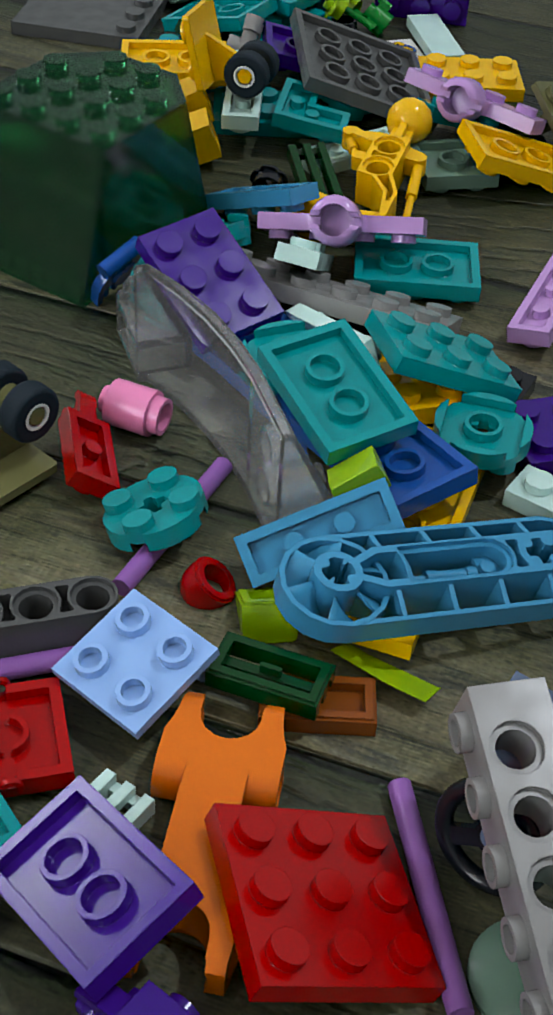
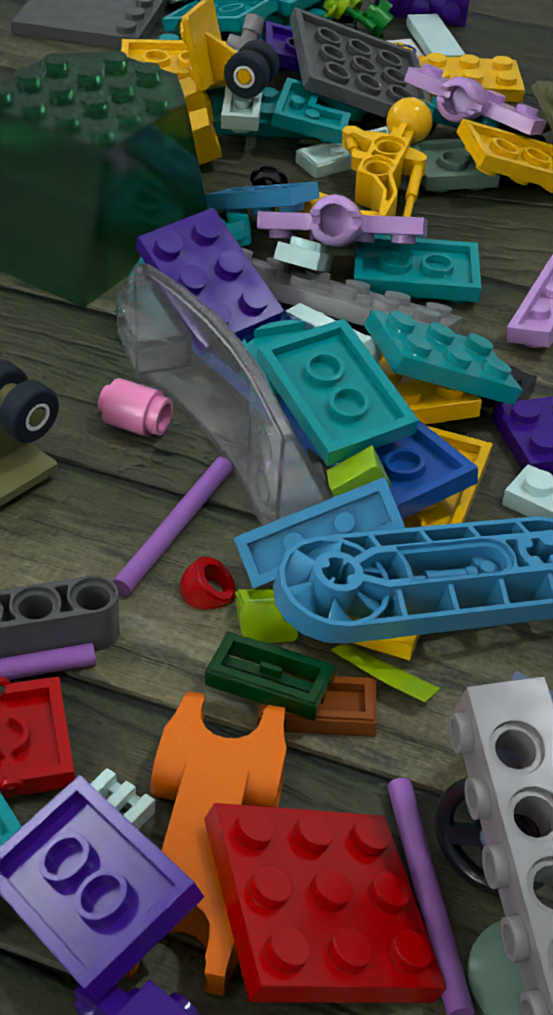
(87, 448): red plate -> none
(114, 270): blue piece -> none
(136, 663): light blue plate -> none
(154, 510): teal plate -> none
(310, 155): dark green tile -> none
(495, 450): teal plate -> none

